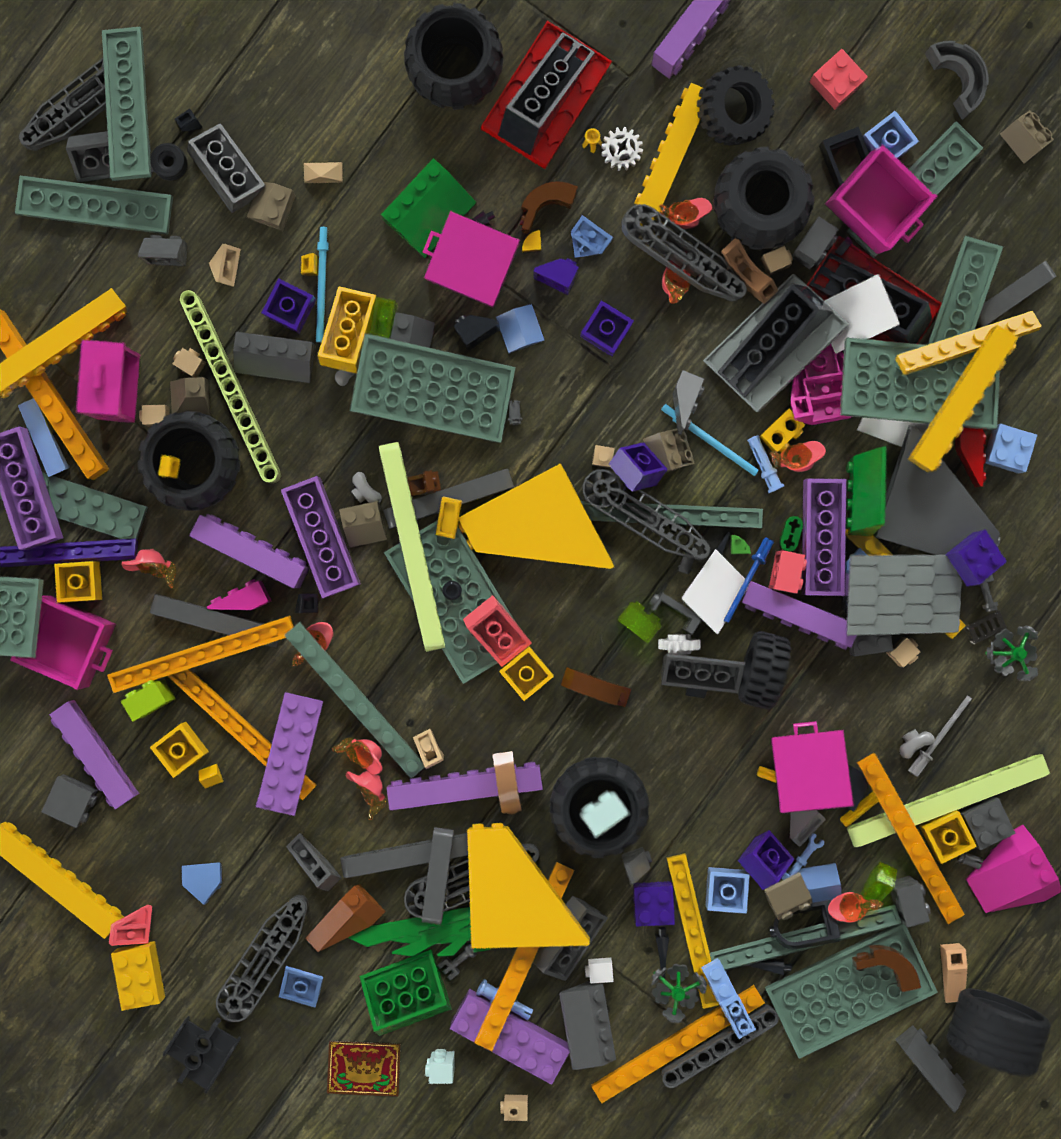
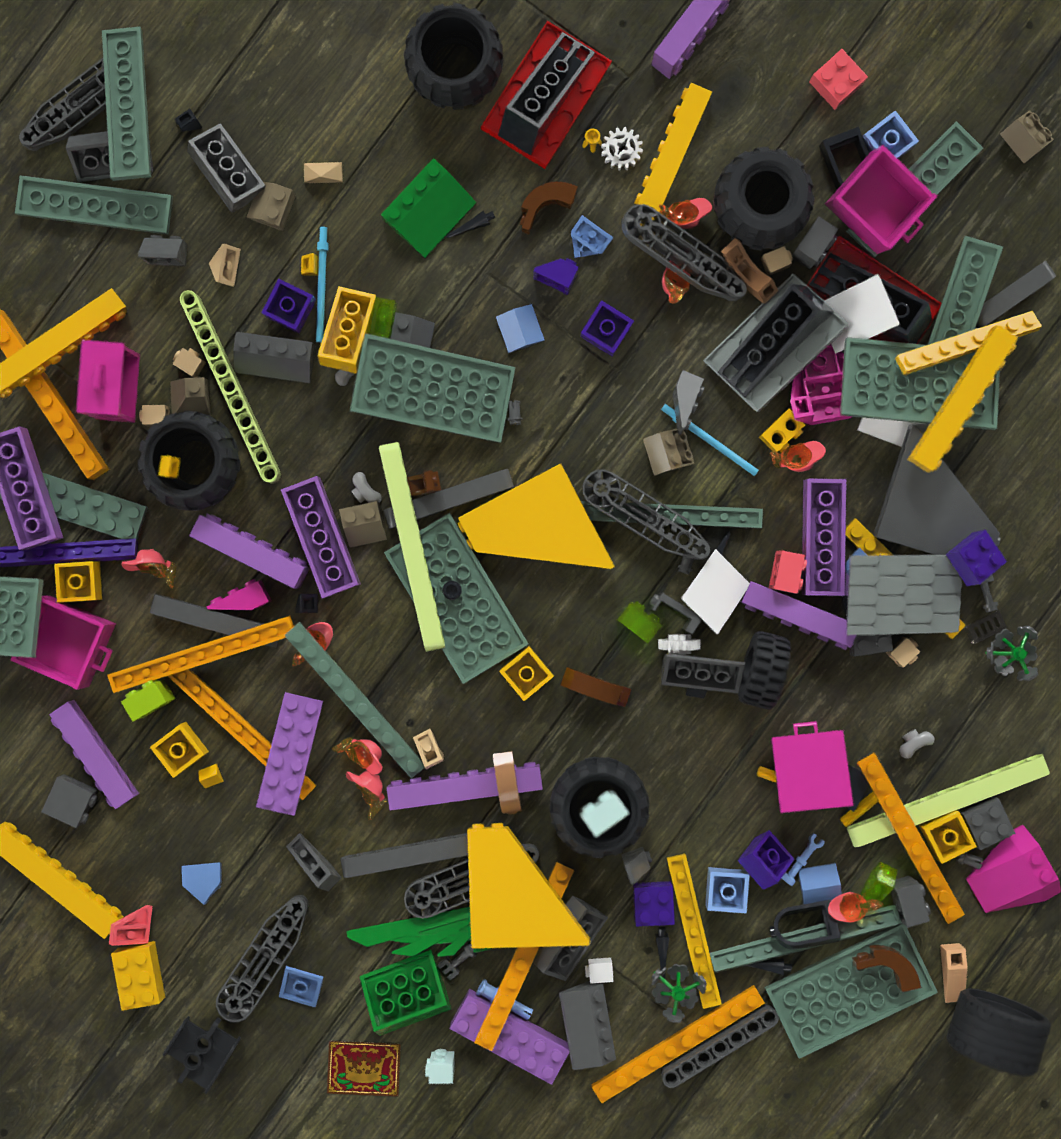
(42, 437): light blue slope -> none
(157, 159): black tyre -> none
(349, 916): dark orange wedge -> none
(437, 876): dark grey beam -> none
(448, 517): yellow tile -> none
(471, 259): dark pink container -> none
(475, 329): black slope -> none
(496, 631): coral slope -> none
(514, 1107): tan brick -> none
(532, 242): yellow tile -> none
(602, 456): tan brick -> none
(637, 466): dark purple brick -> none
(728, 998): light blue slope -> none
(738, 545): bright green tile -> none
(757, 99): black tyre -> none
(759, 558): blue piece -> none
(768, 472): light blue pin -> none
(787, 531): green beam -> none
(789, 896): dark tan slope -> none
(804, 825): light grey slope -> none
(843, 246): black tile -> none
(866, 492): green slope -> none
(924, 757): light grey piece -> none
(932, 1067): dark grey slope -> none
(969, 68): dark grey brick -> none
(971, 452): red slope -> none
(1010, 448): light blue brick -> none

